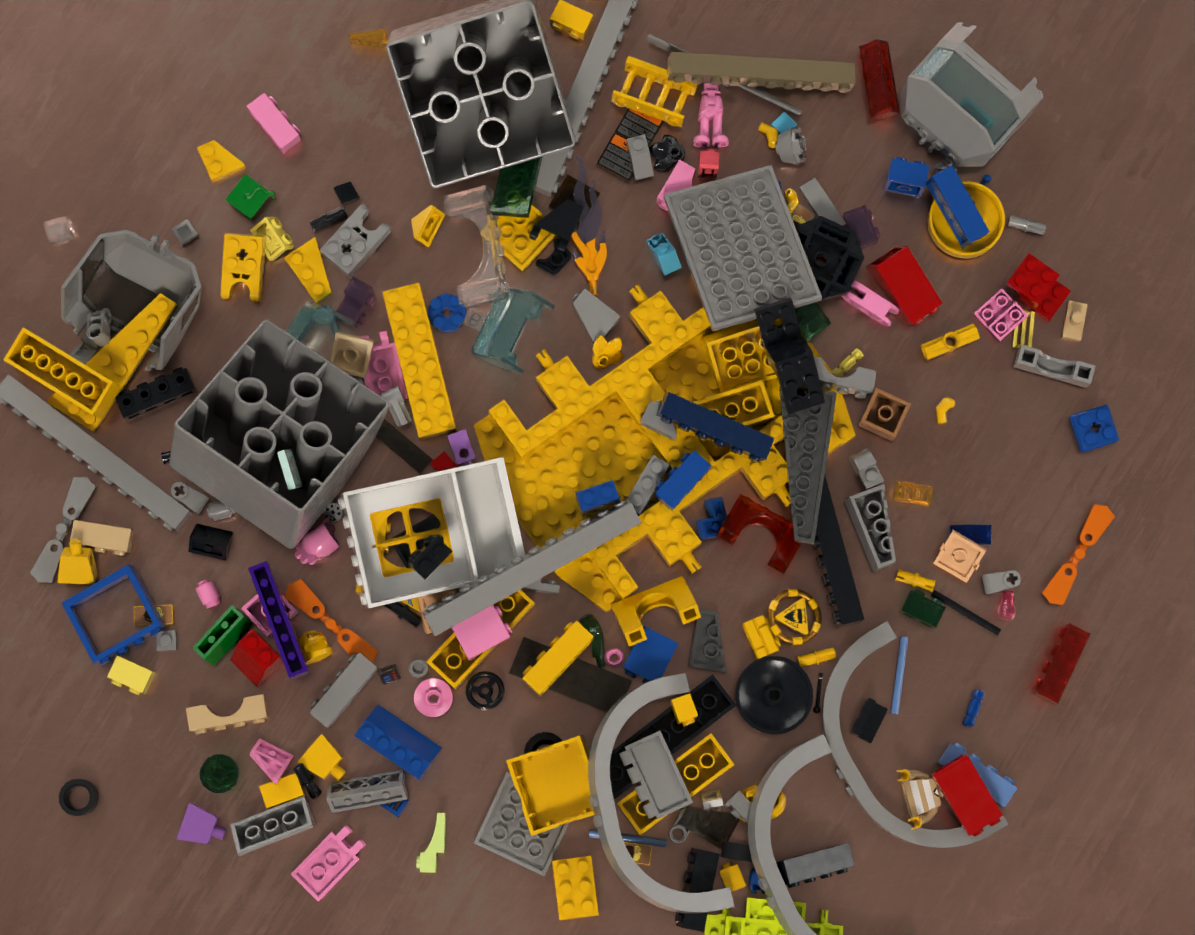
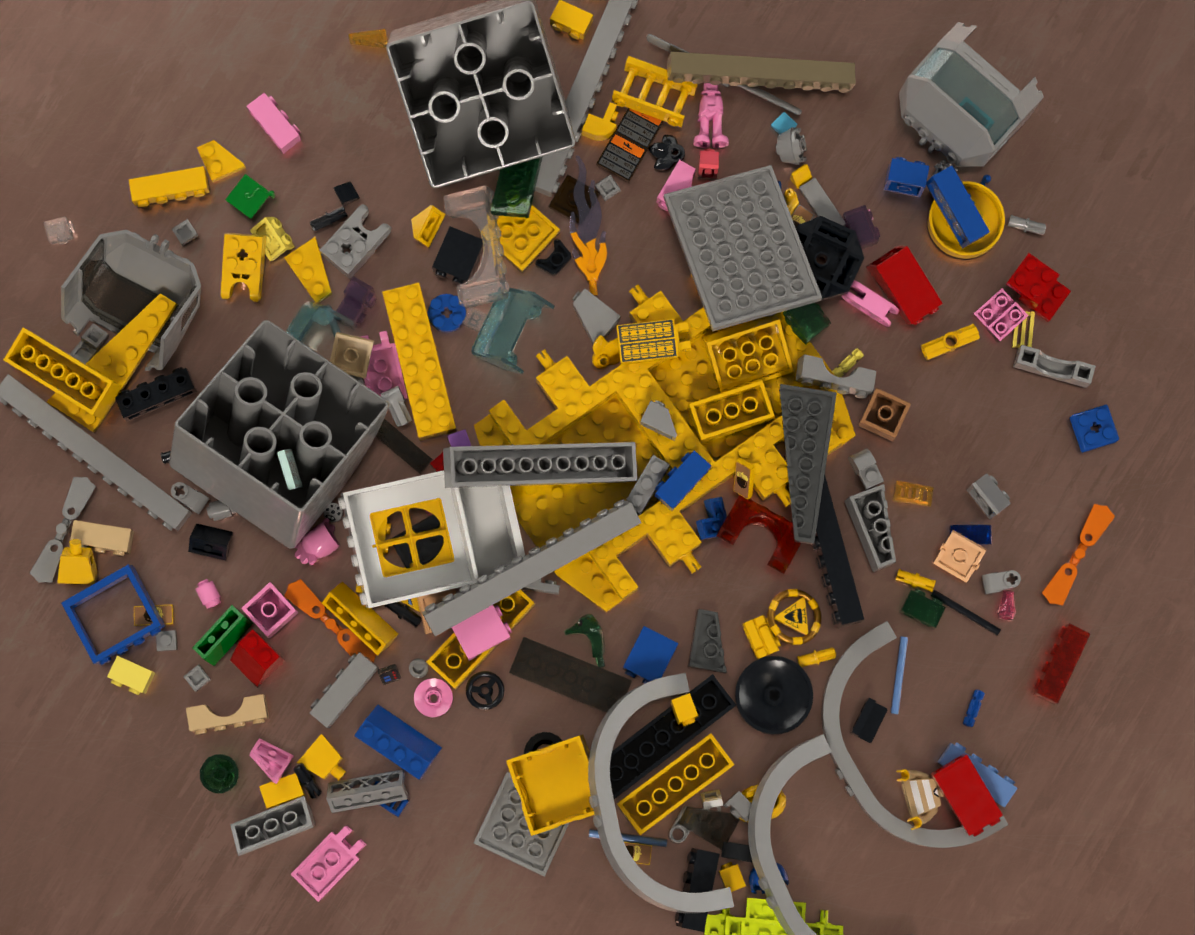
(64, 792): black tyre -> none
(99, 326): light grey piece -> none
(169, 186): none -> yellow brick
(197, 678): none -> light grey tile
(200, 826): medium lavender torso -> none
(279, 620): dark purple brick -> none
(314, 646): yellow helmet -> none
(360, 620): none -> yellow brick
(428, 860): yellowish green slope -> none
(430, 556): black bracket -> none
(458, 256): none -> black brick
(539, 464): none -> light grey brick
(558, 658): yellow brick -> none
(560, 222): black flag -> none
(575, 887): yellow brick -> none
(597, 498): blue brick -> none
(601, 129): none -> yellow brick
(607, 188): none -> light grey tile
(618, 652): bright pink plate -> none
(639, 157): light grey slope -> none
(651, 341): none -> yellow tile
(657, 774): light grey hinge -> none
(664, 253): medium azure slope -> none
(671, 594): yellow arch -> none
(715, 427): dark blue brick -> none
(744, 478): none -> tile
(772, 134): yellow arm -> none
(789, 355): black bracket -> none
(801, 176): none -> yellow slope
(816, 864): brick -> none
(817, 709): black hinge -> none
(879, 79): clear red brick -> none
(941, 409): yellow arm -> none
(989, 496): none -> light grey slope
(1074, 321): tan tile -> none

